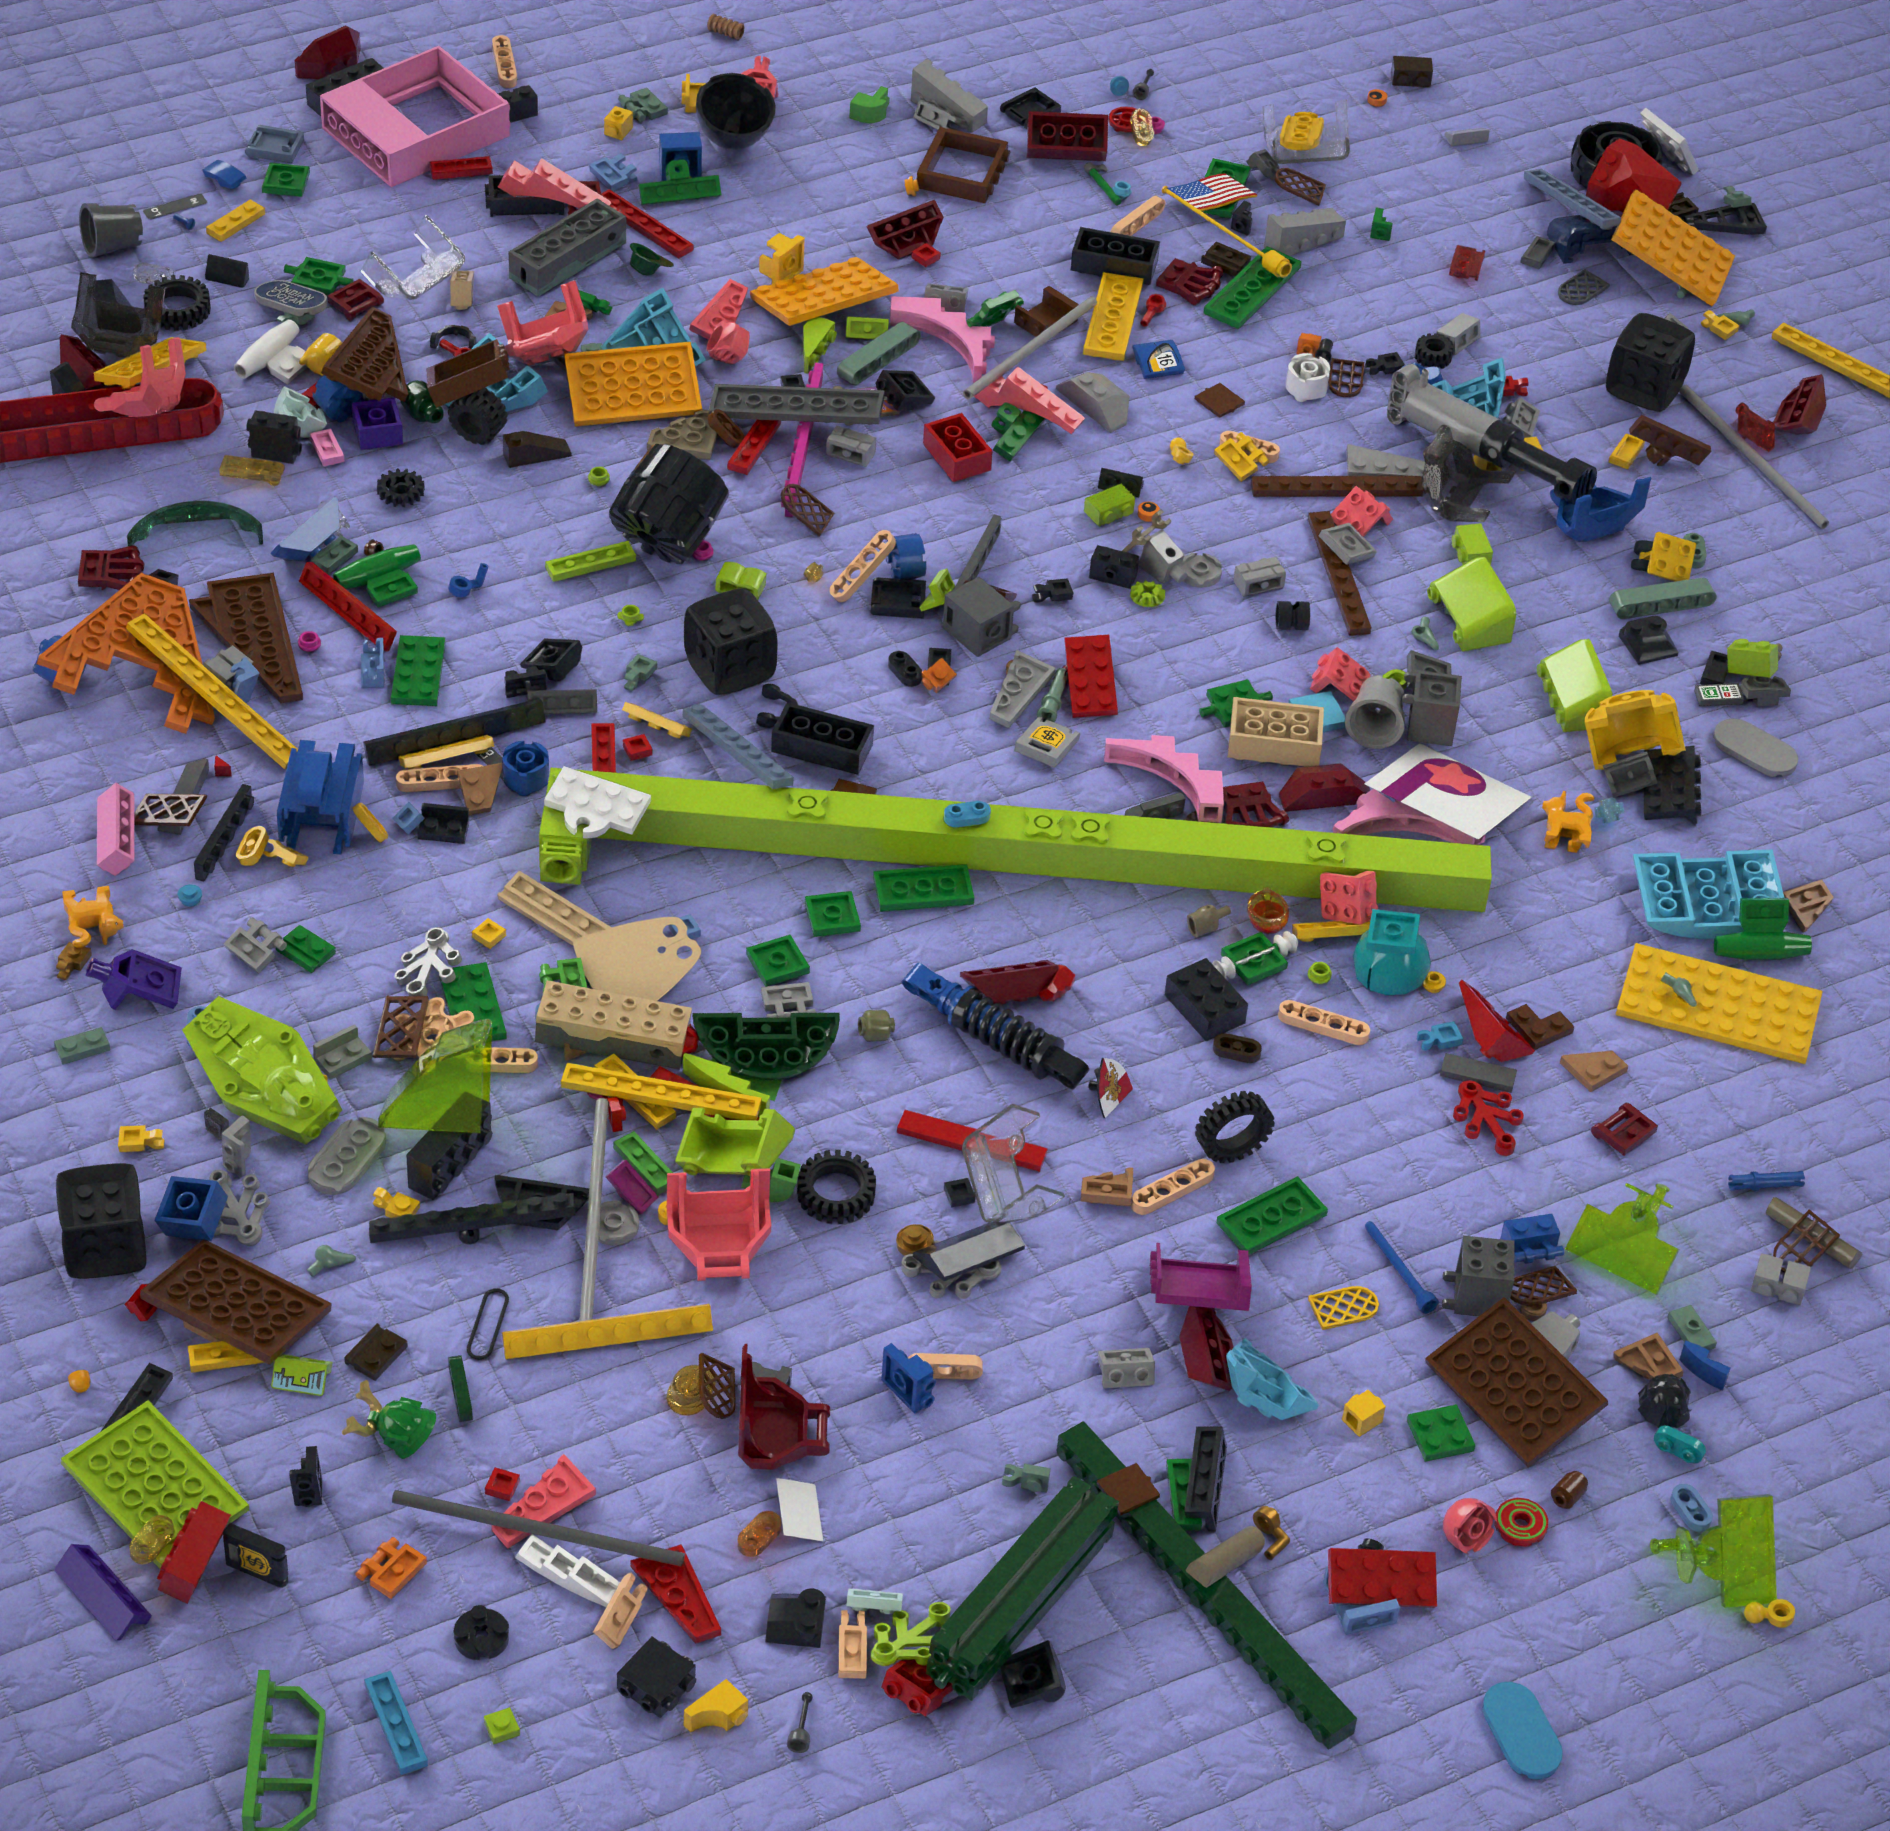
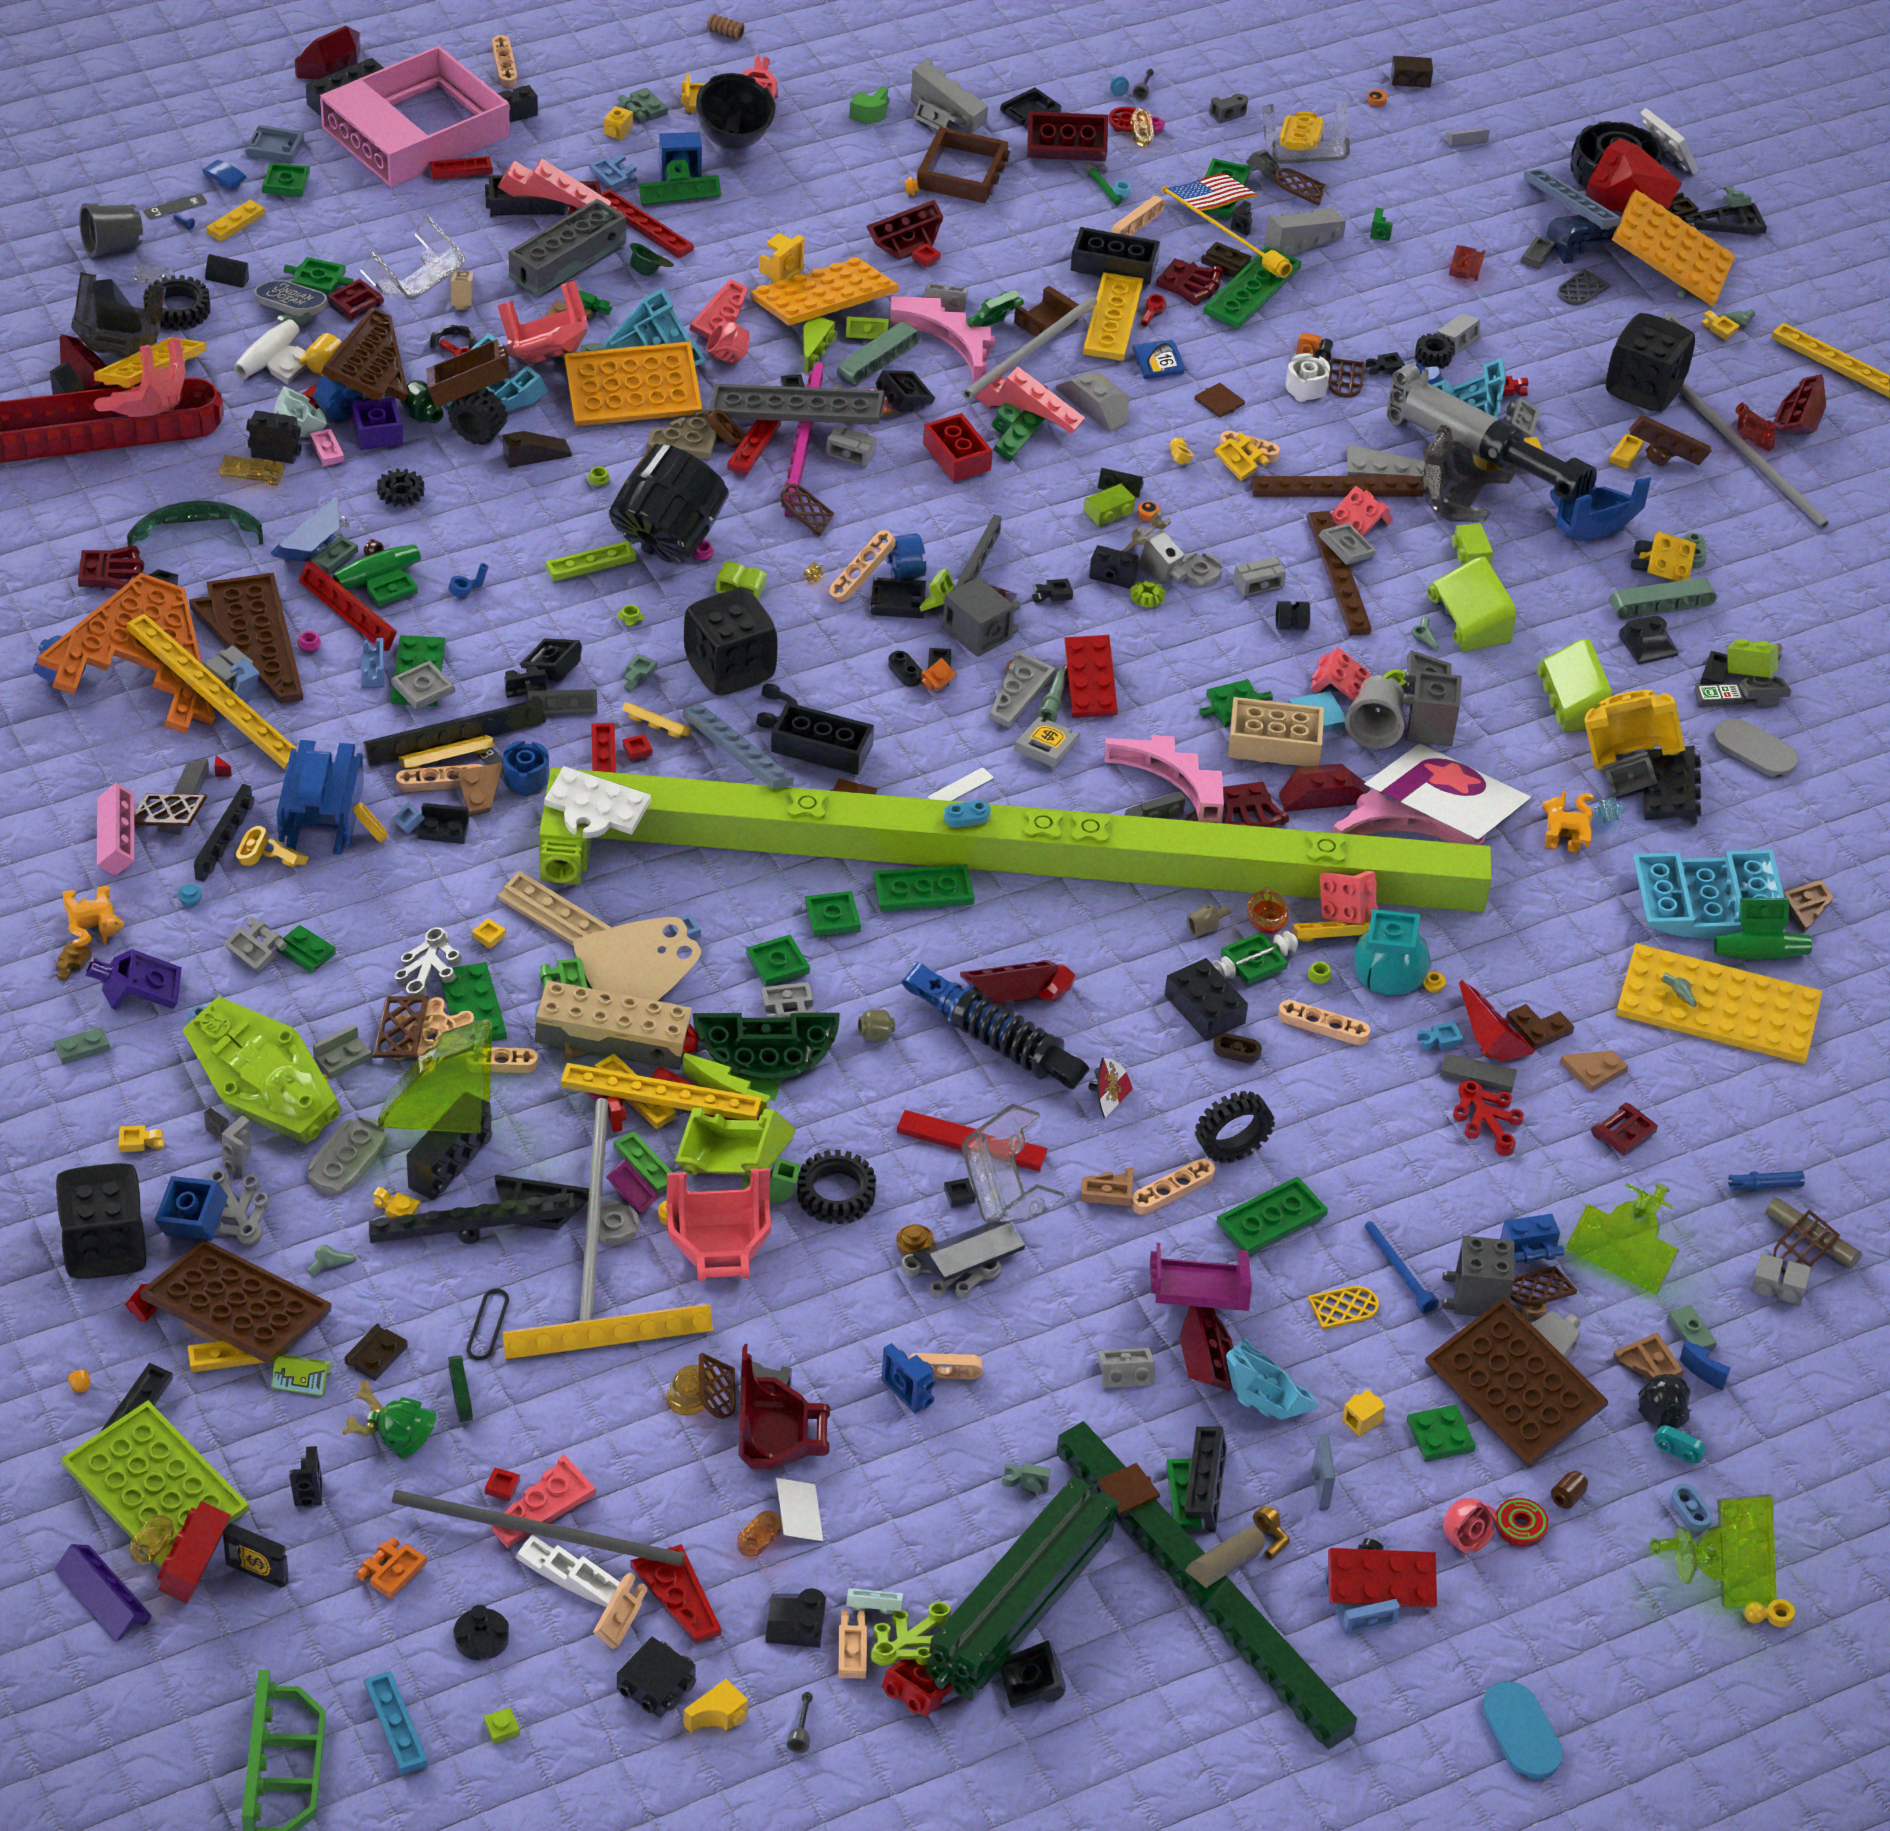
(423, 685): none -> light grey tile
(962, 785): none -> white sticker
(1228, 108): none -> dark grey leg
(1323, 1472): none -> sand blue plate

